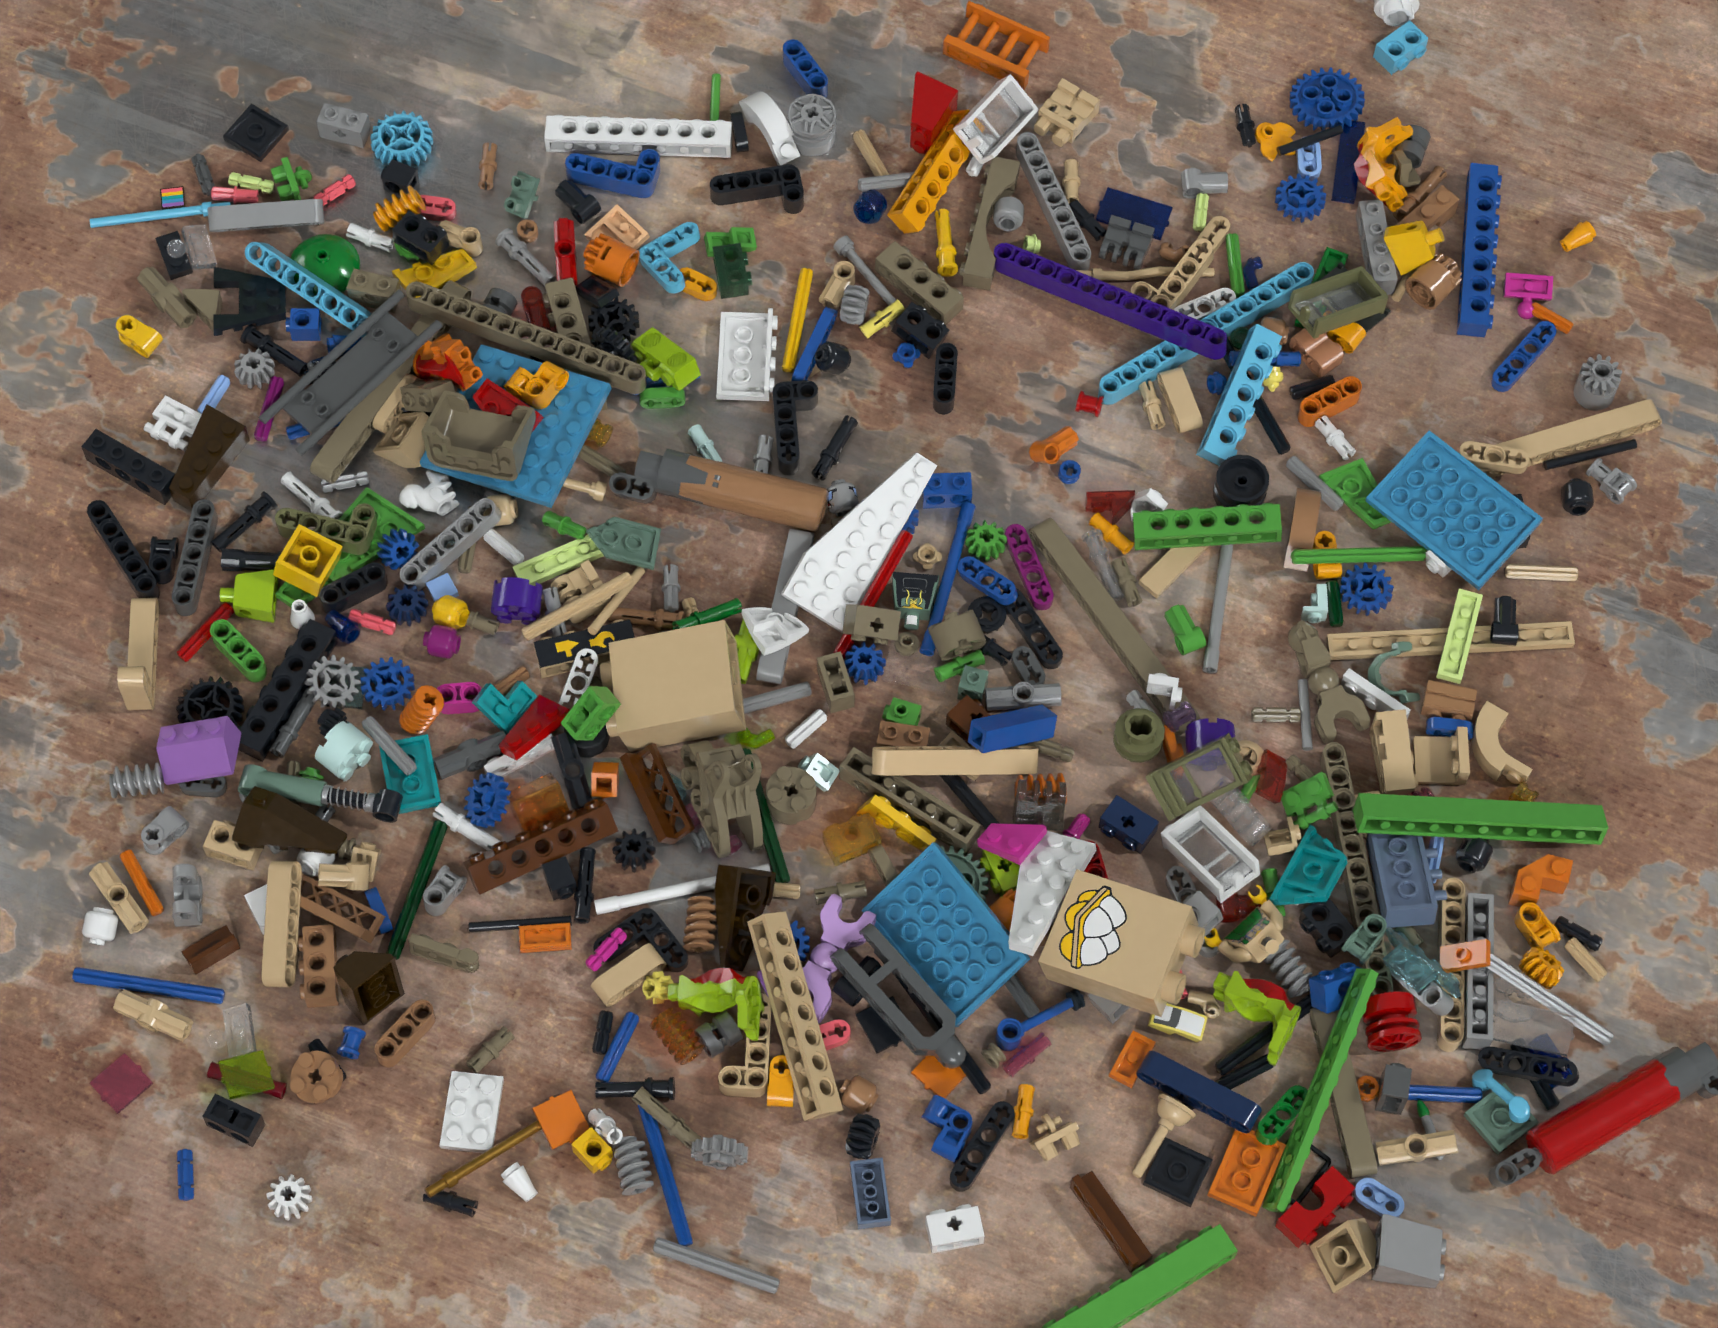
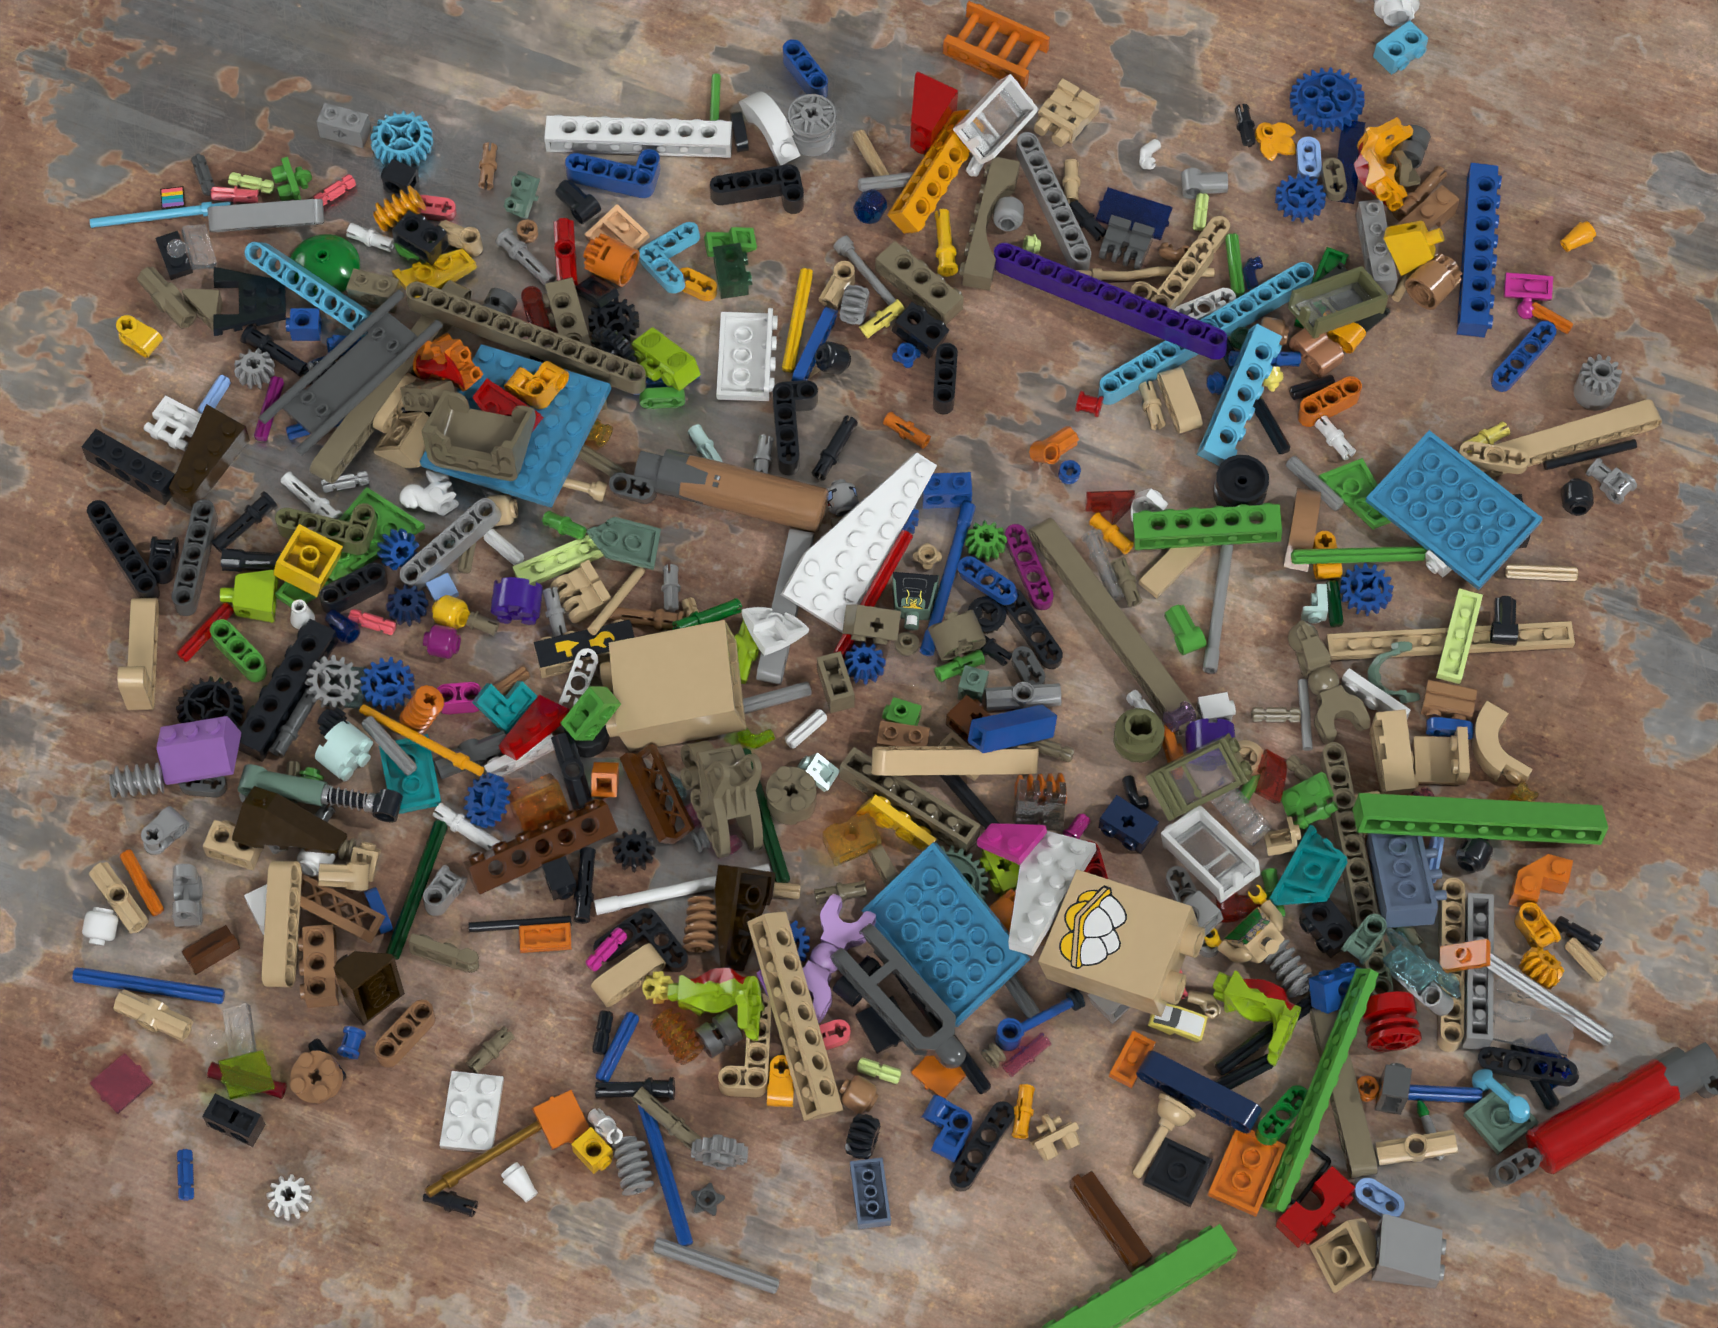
(256, 132): black tile -> none
(459, 759): none -> light orange bar
(577, 606): tan axle -> none
(707, 1192): none -> dark grey plate
(884, 1072): none -> yellowish green piece
(919, 437): none -> orange pin
(944, 1238): white brick -> none
(1132, 793): none -> black arm
(1146, 159): none -> white arm
(1166, 686): white bracket -> none
(1215, 707): none -> white brick
(1309, 140): black bar -> none
(1339, 178): none -> dark tan beam
(1491, 435): none -> light yellow pin

